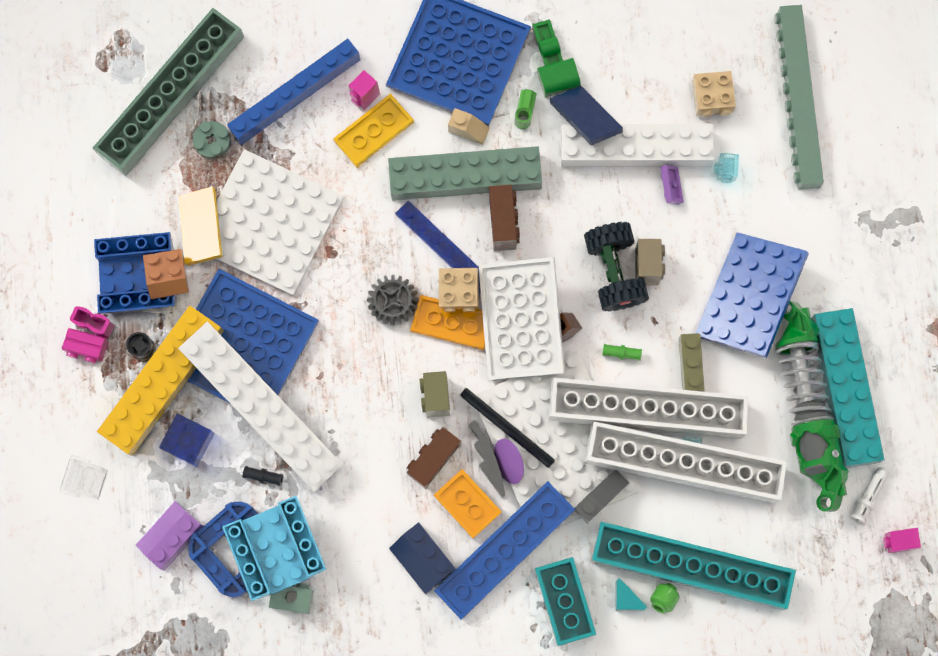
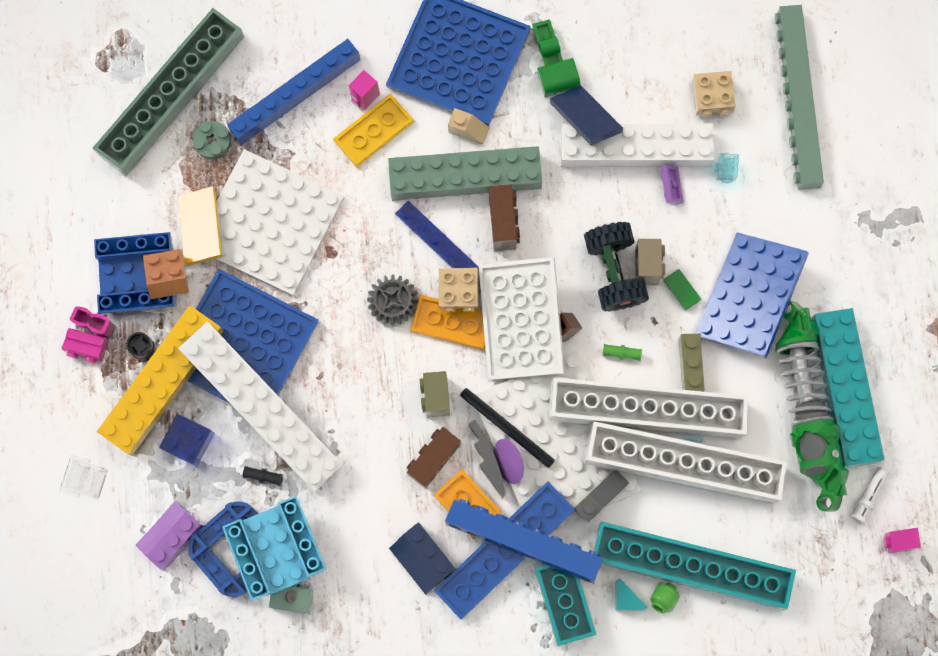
(524, 541): none -> blue brick
(525, 108): bright green piece -> none
(682, 289): none -> green tile

